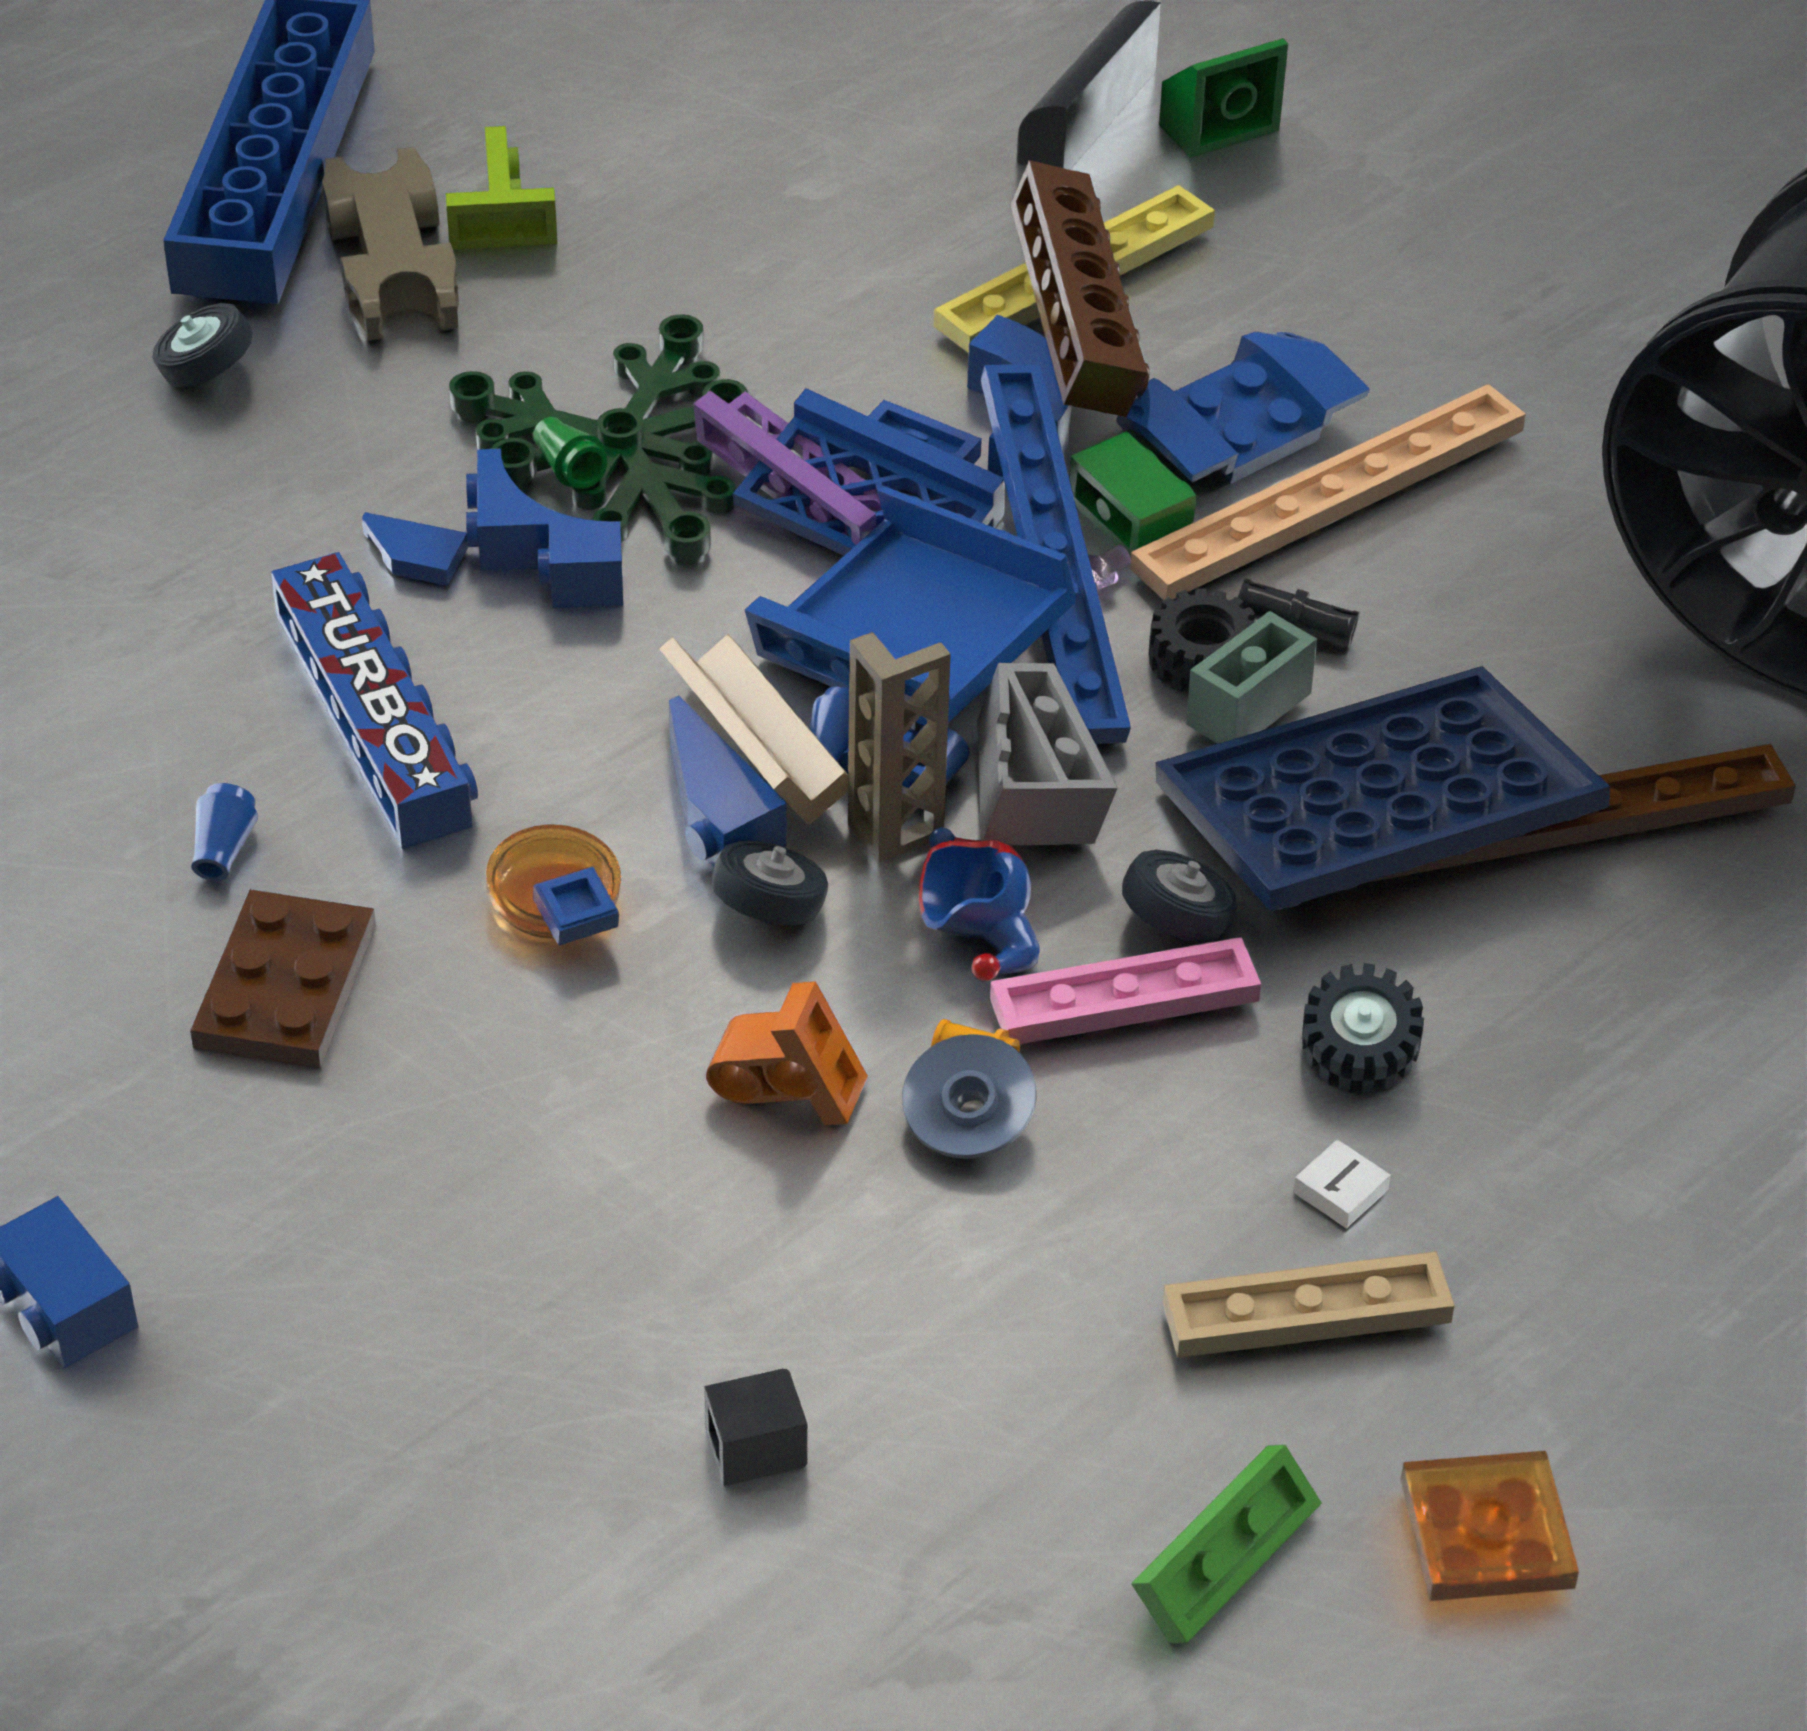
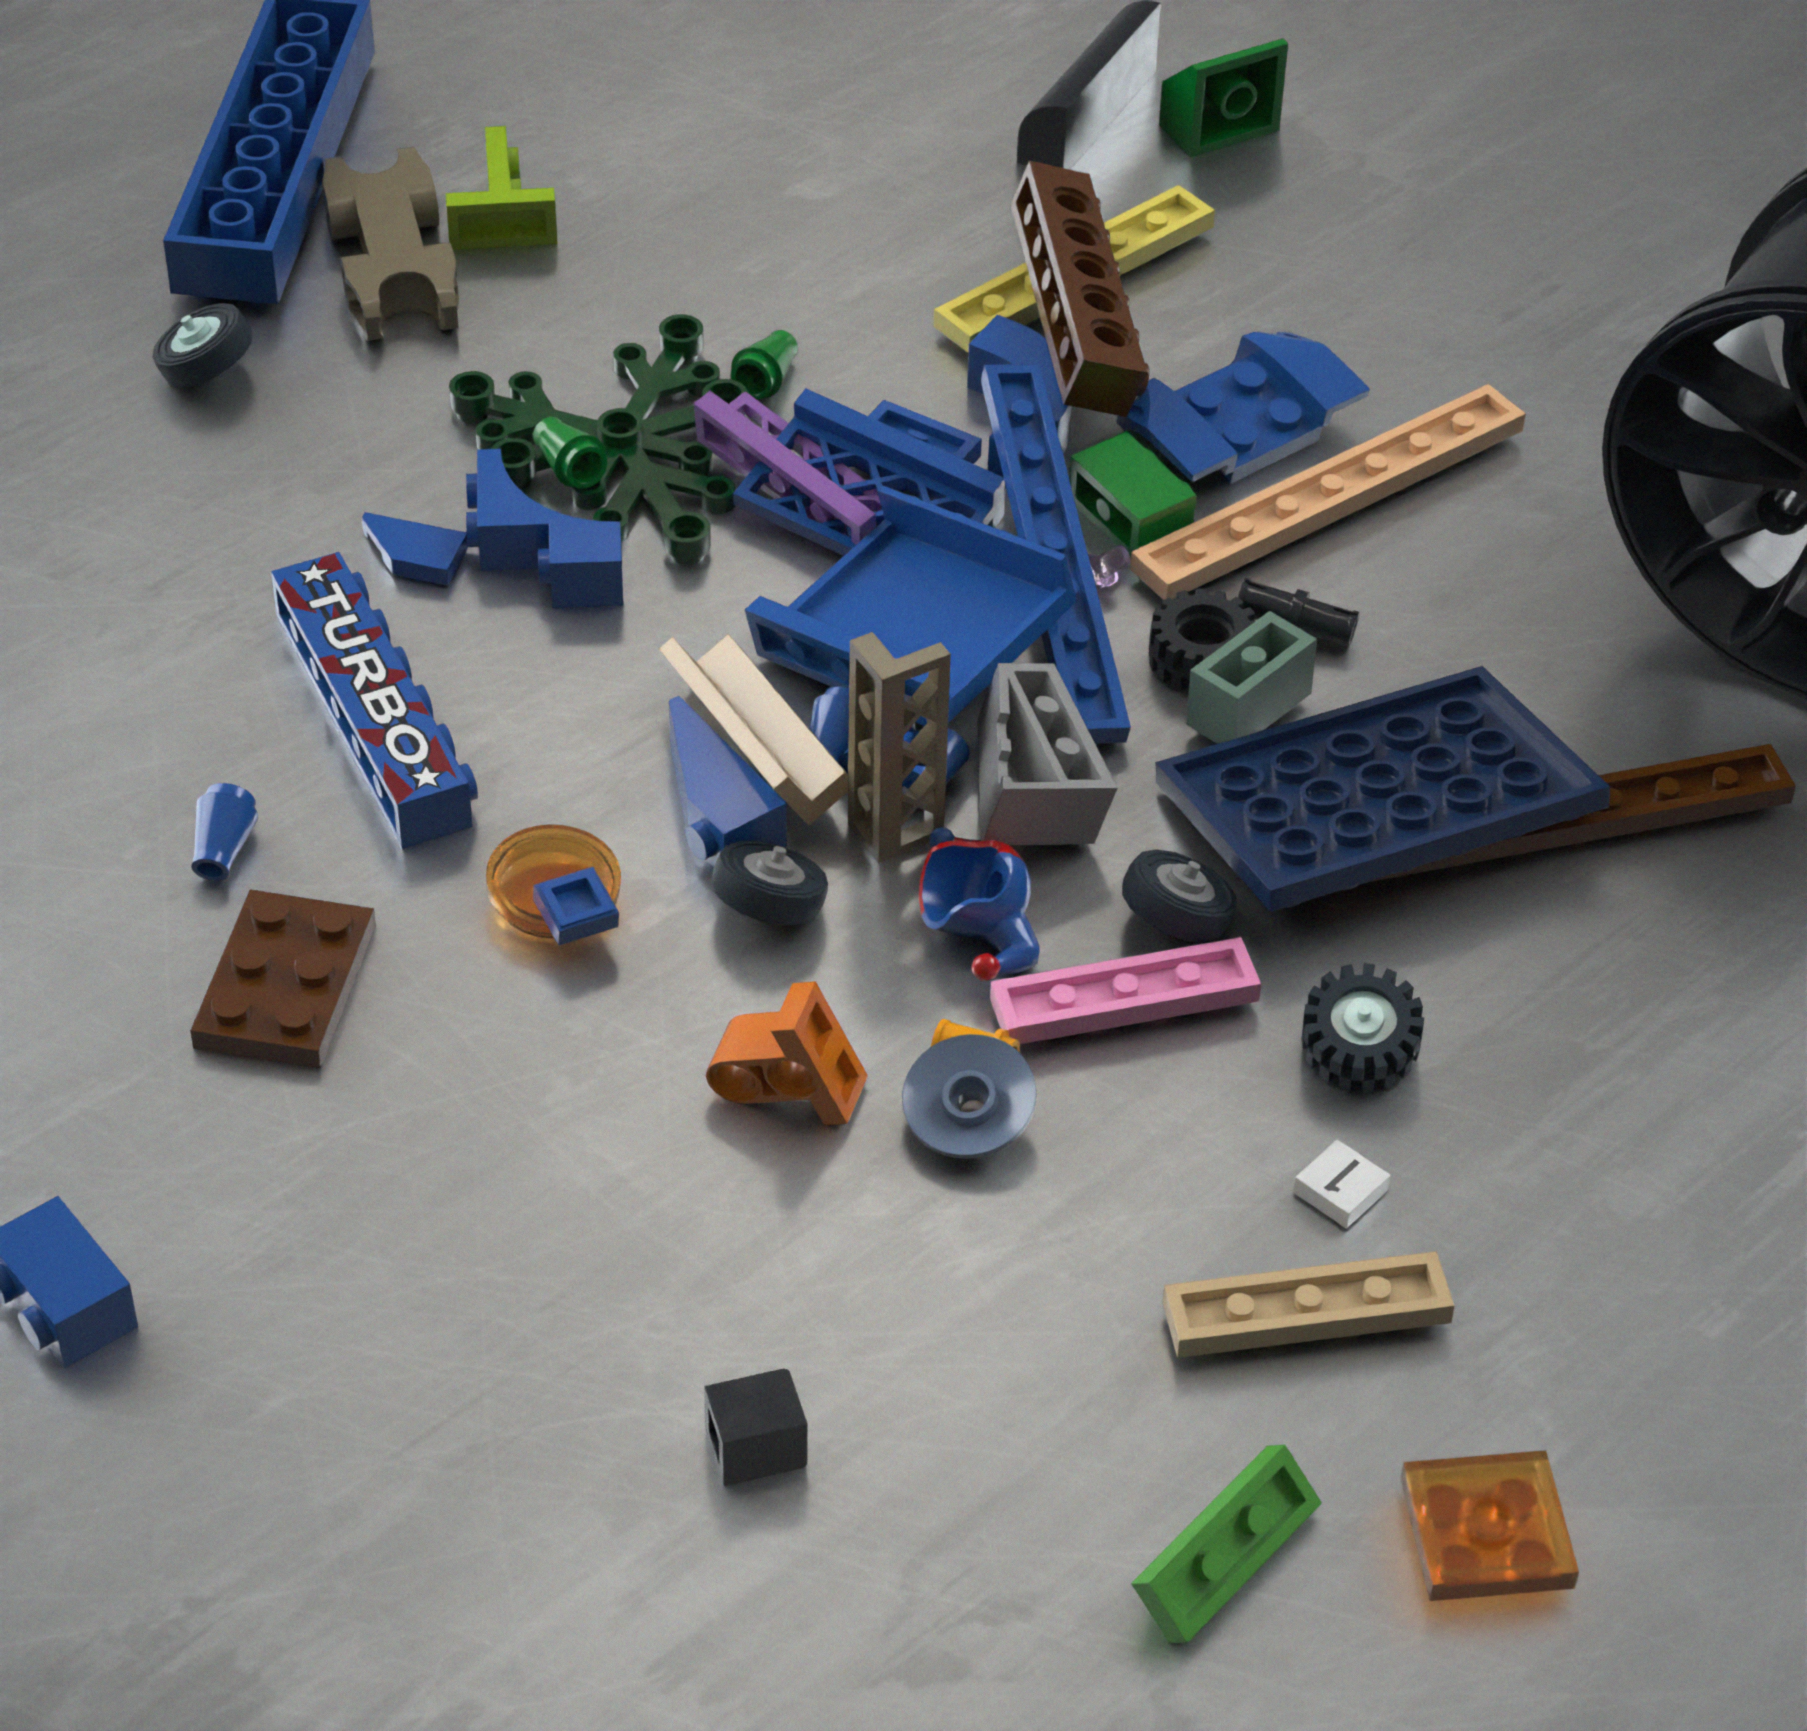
(764, 364): none -> green cone

